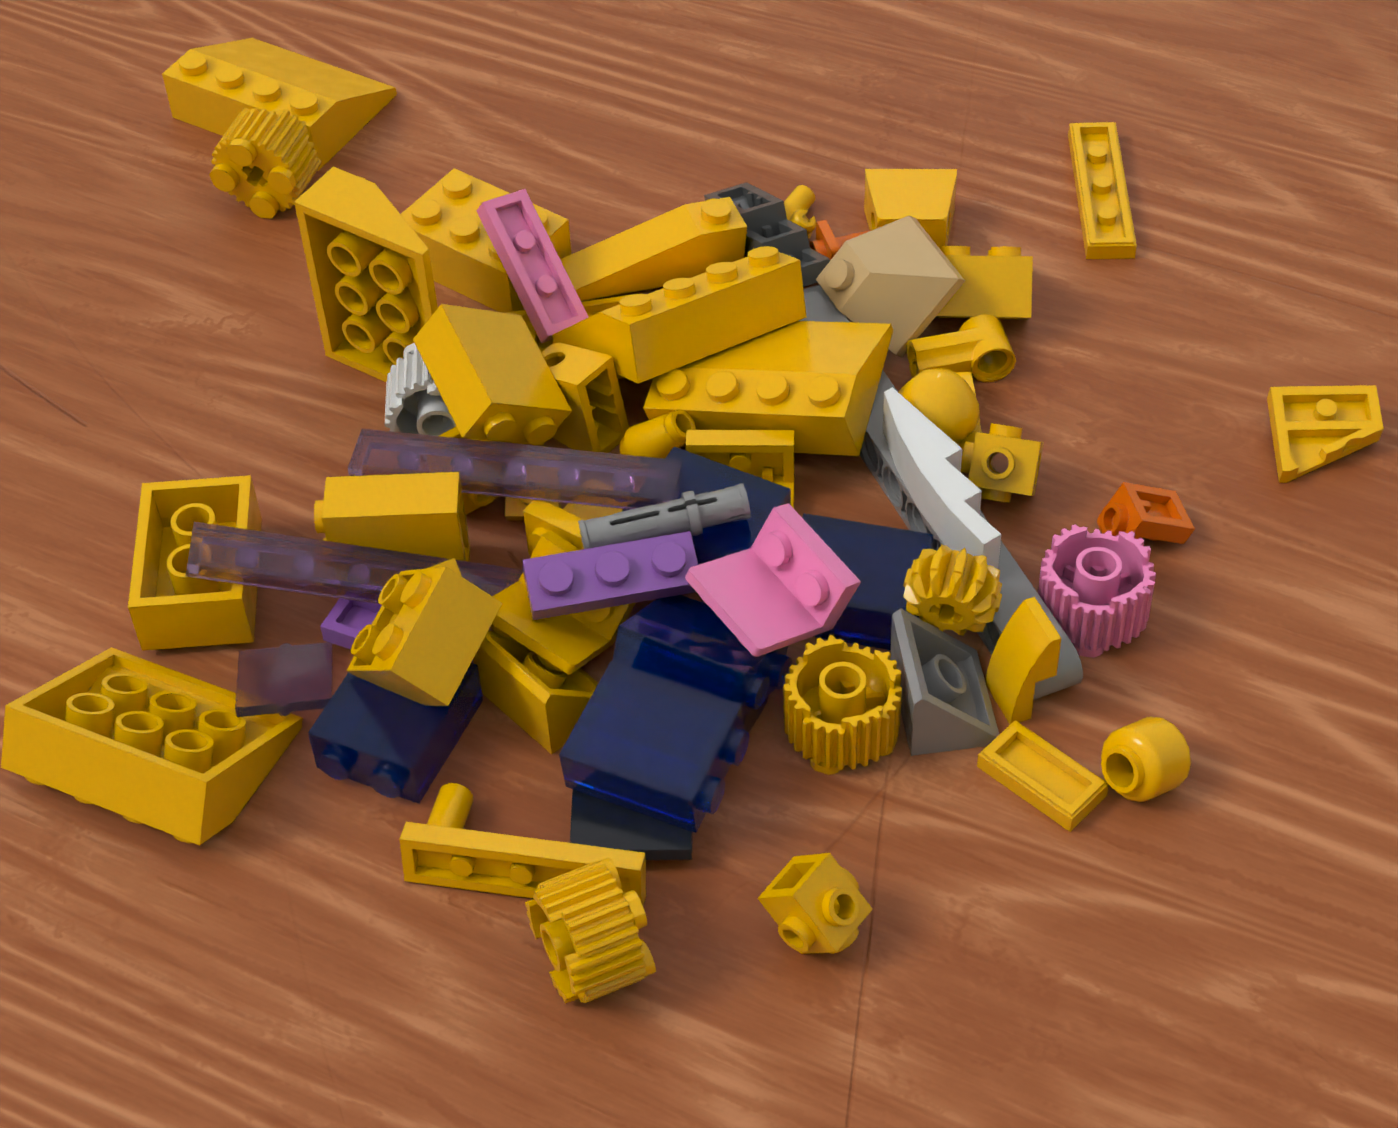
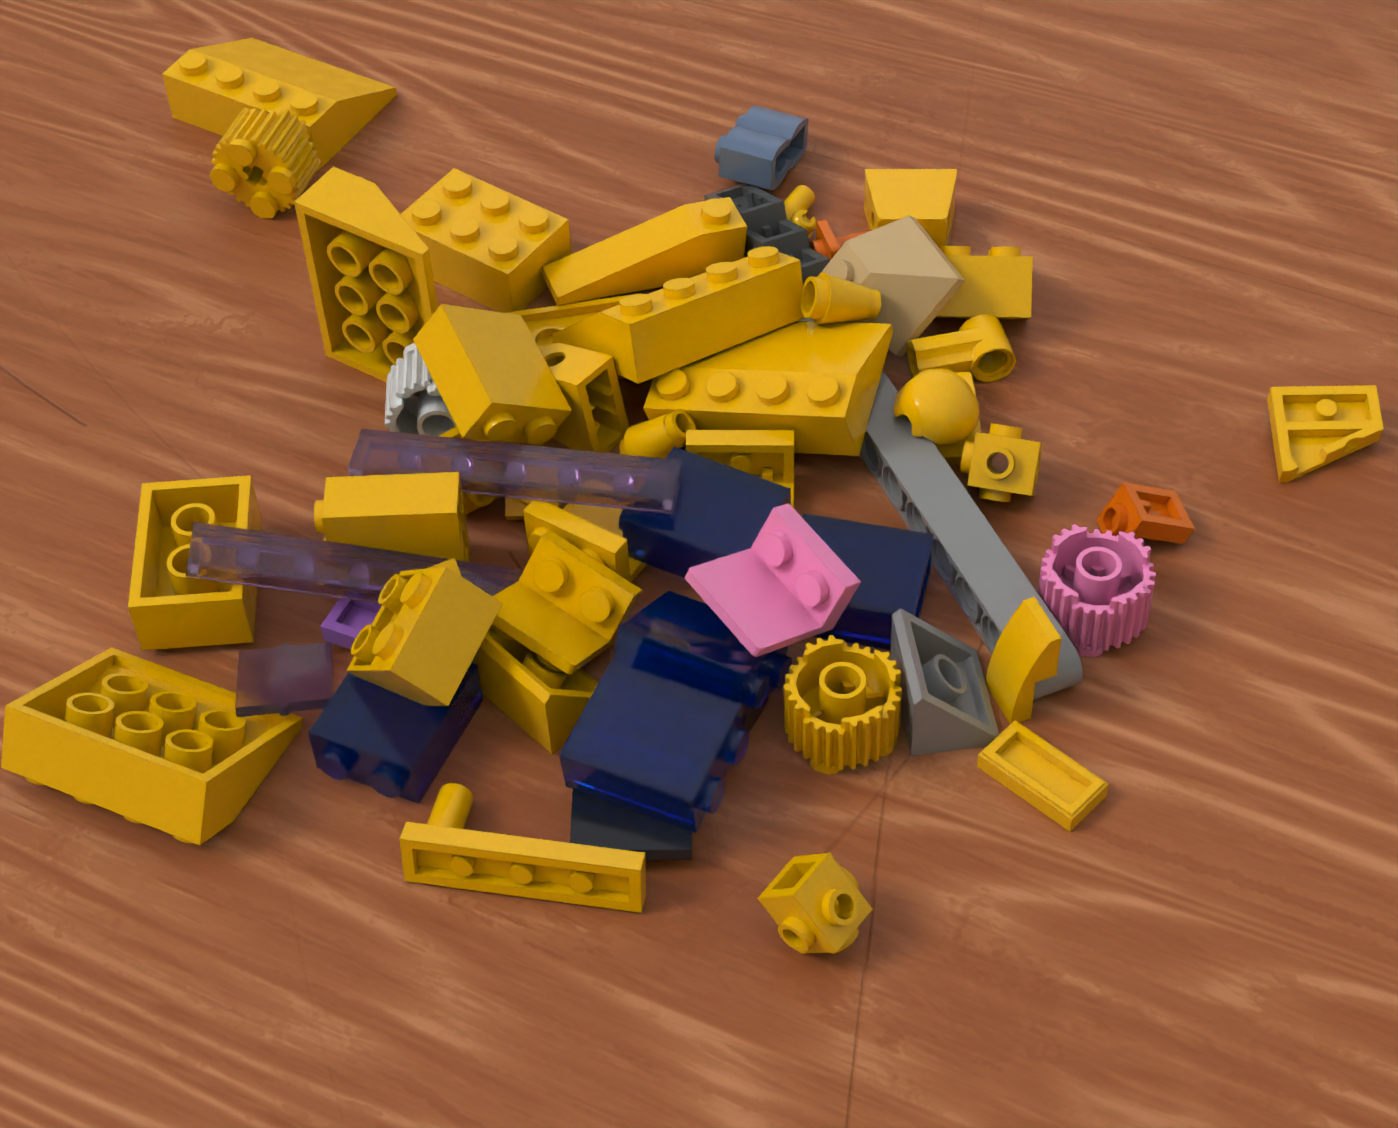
(532, 263): bright pink plate -> none
(590, 932): yellow brick -> none
(609, 575): medium lavender plate -> none
(671, 517): light grey pin -> none
(762, 147): none -> sand blue brick
(838, 300): none -> yellow cone
(932, 474): white slope -> none
(953, 590): yellow gear -> none
(1101, 191): yellow tile -> none
(1145, 759): yellow head -> none

